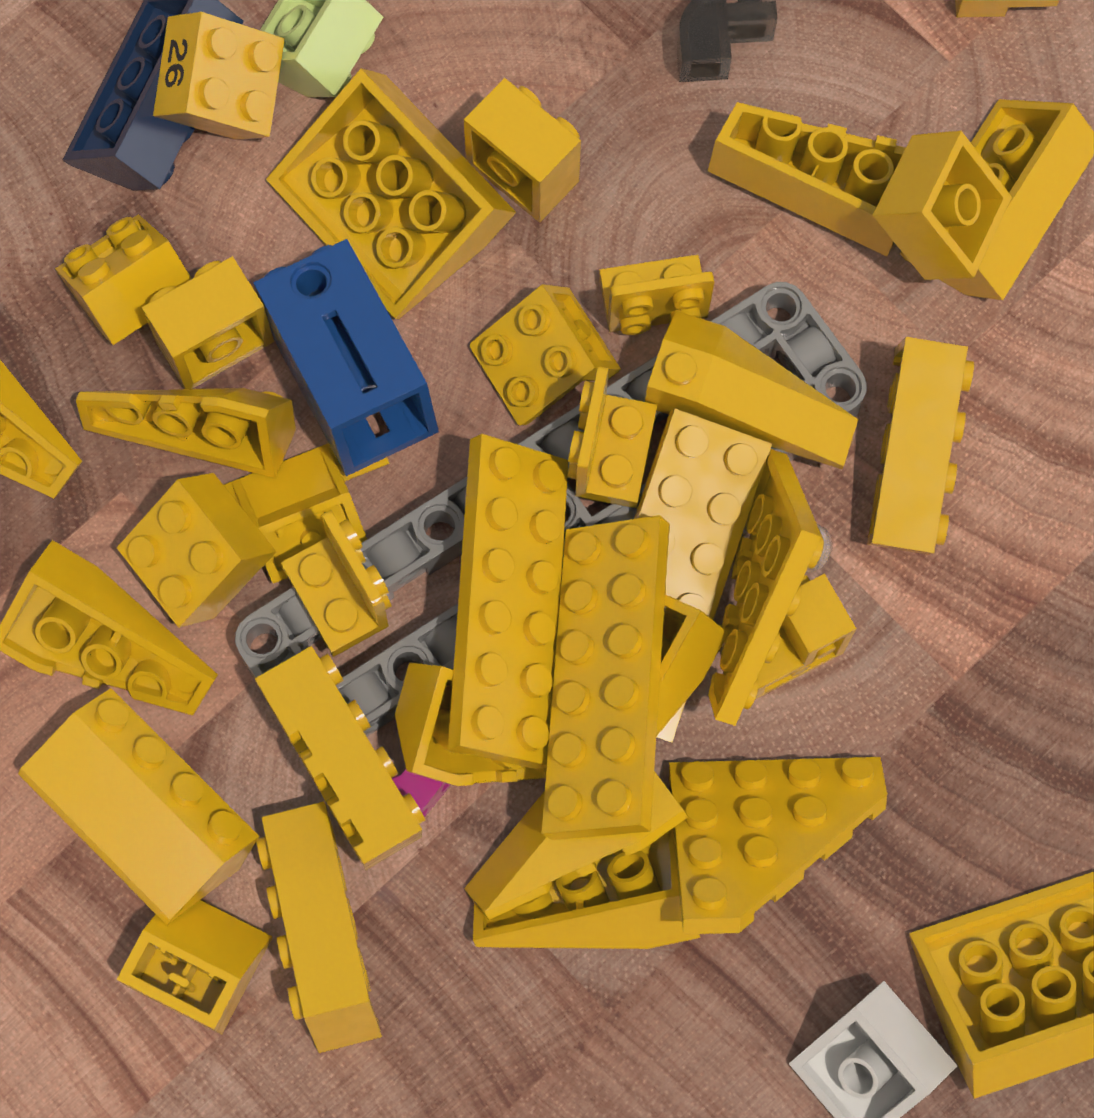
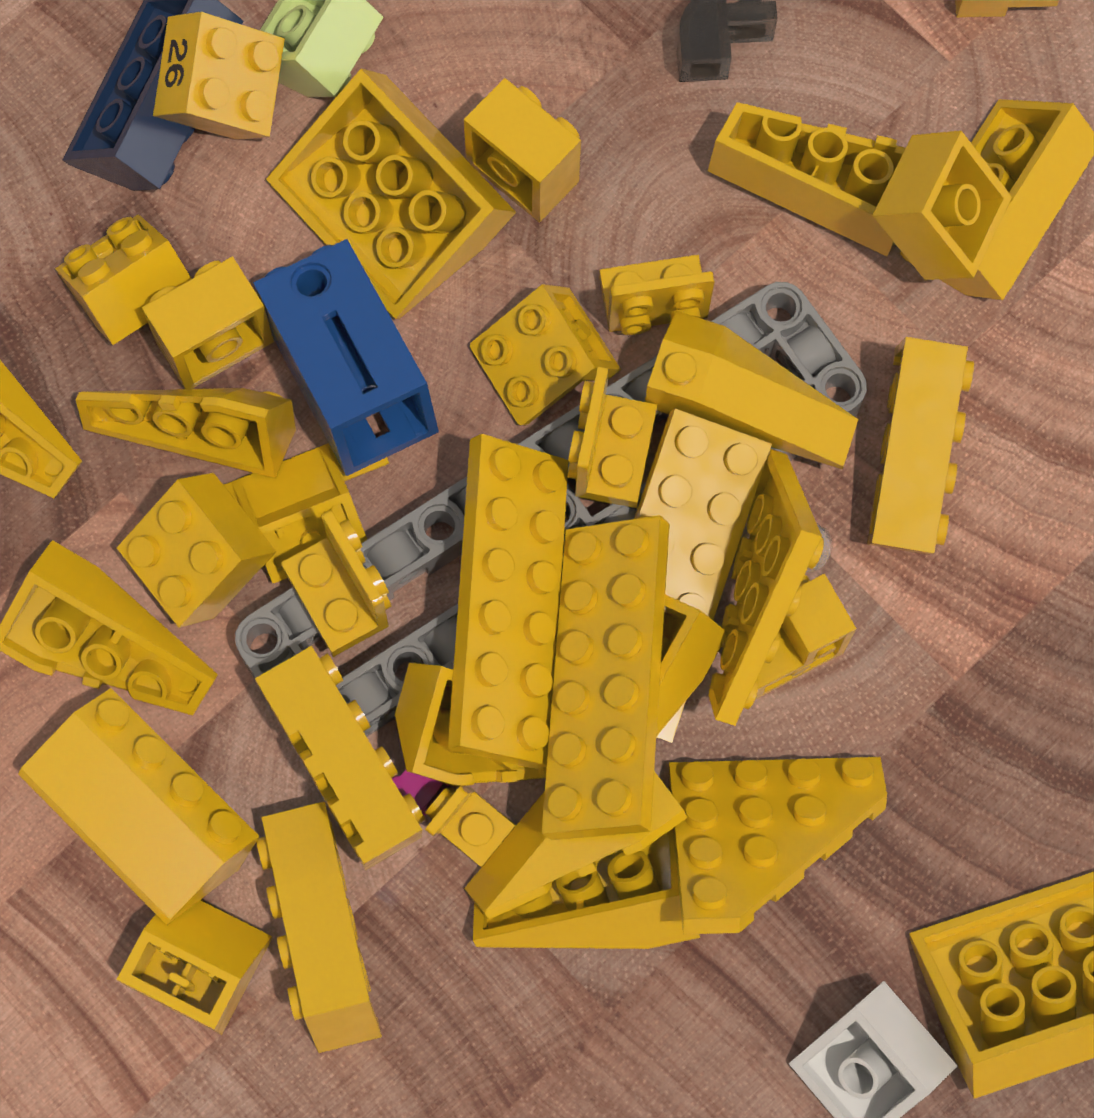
(468, 822): none -> yellow bracket

